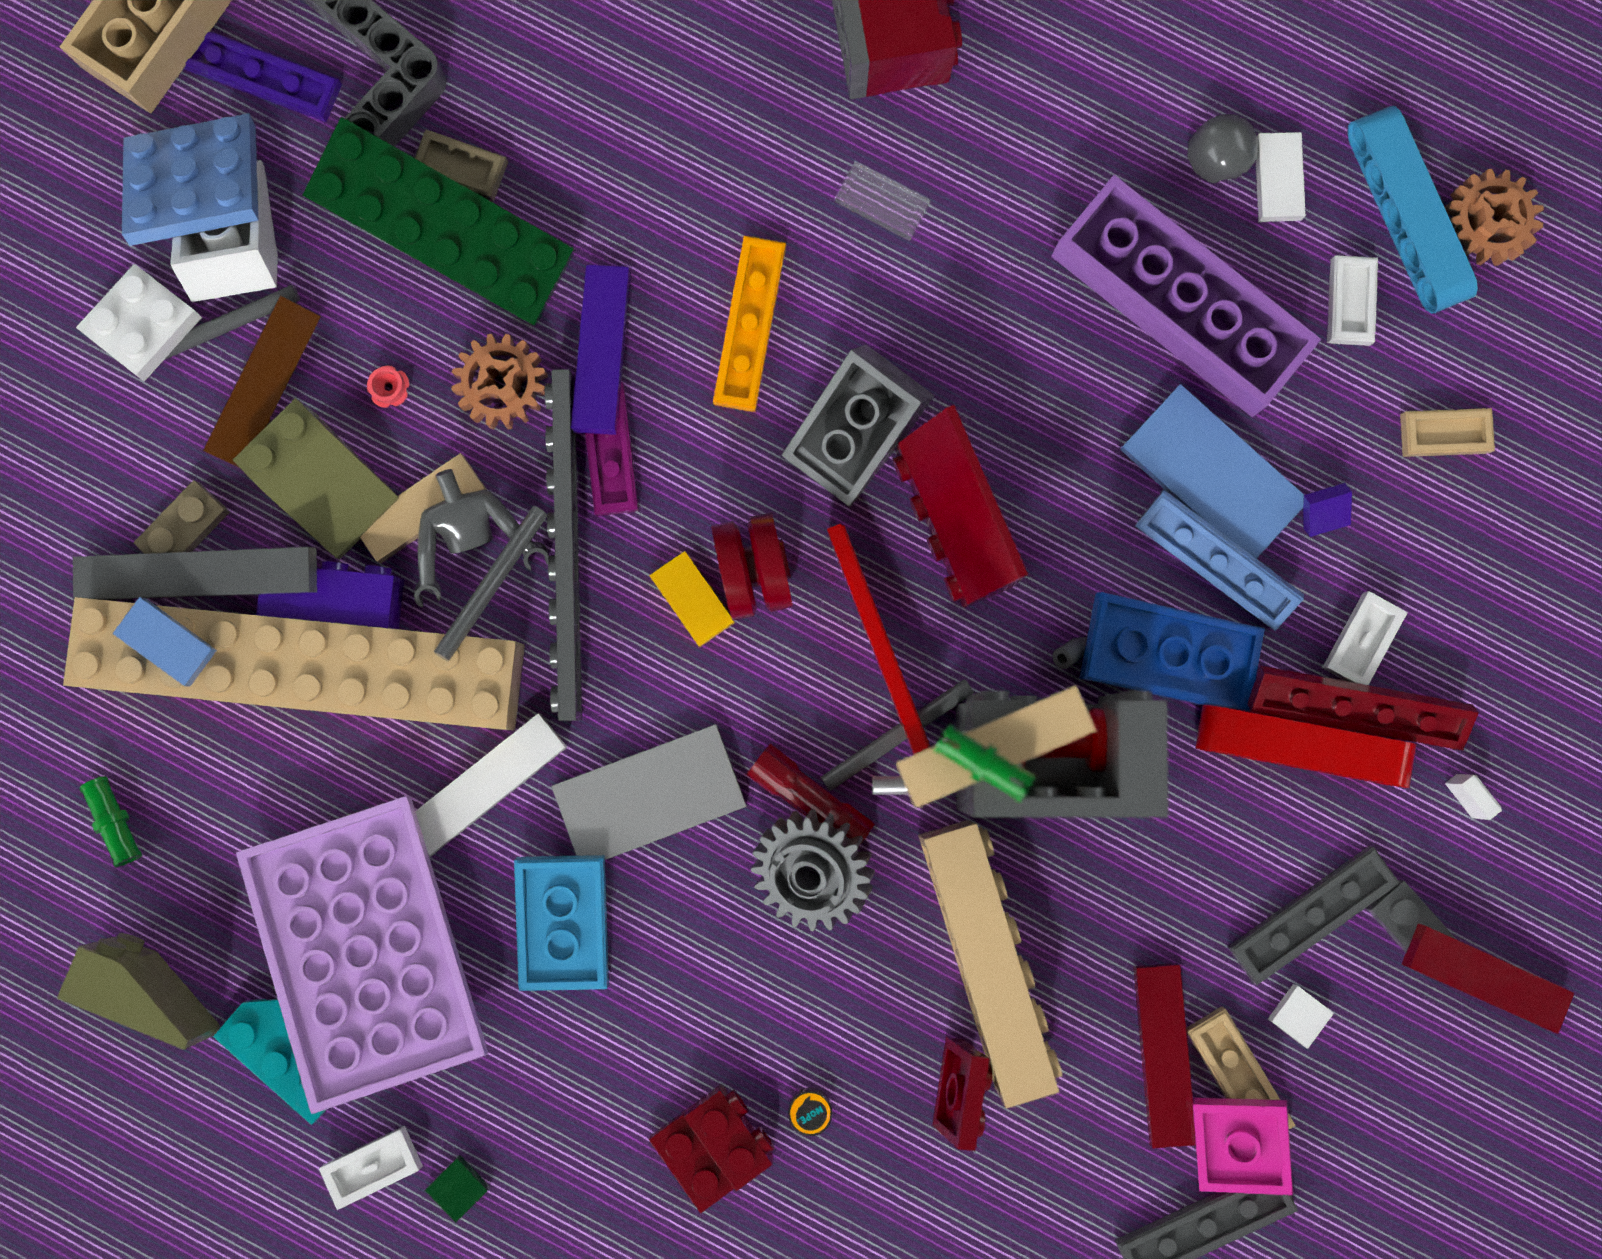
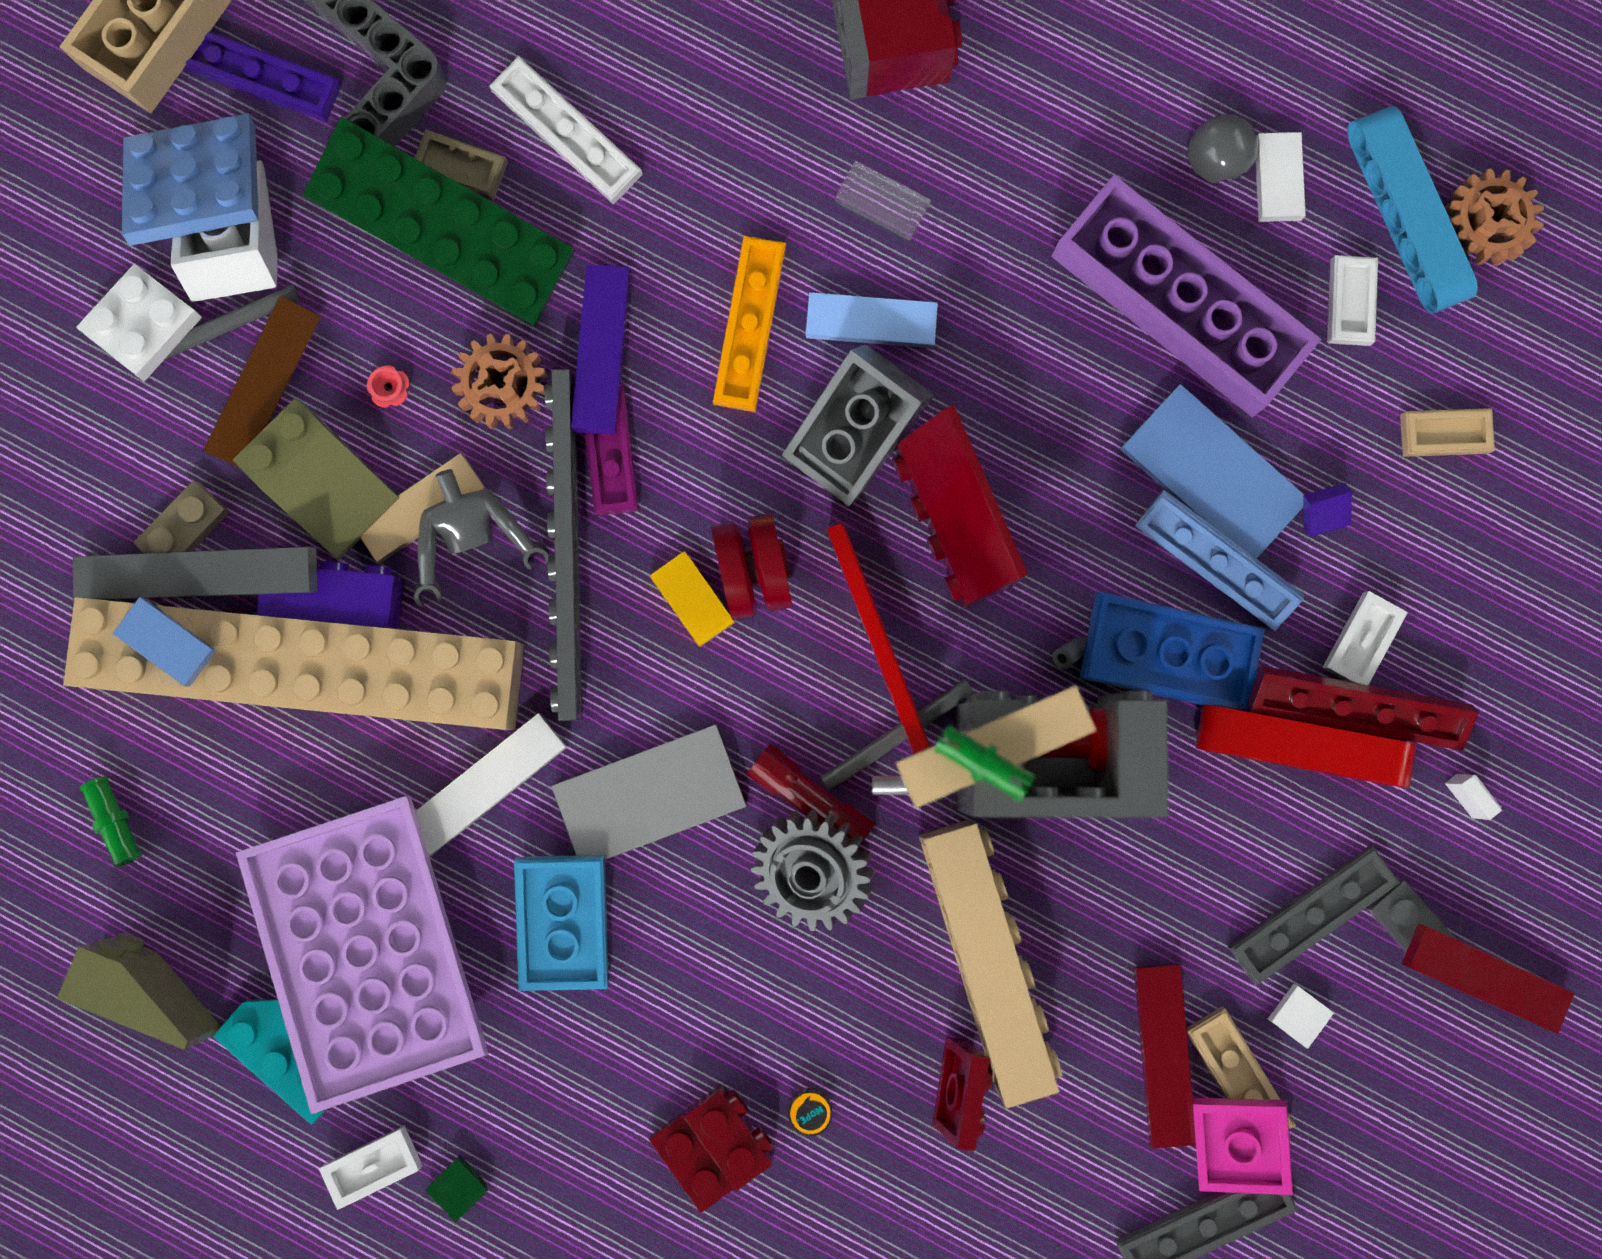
(490, 583): dark grey bar -> none
(566, 130): none -> white tile
(871, 320): none -> light blue tile

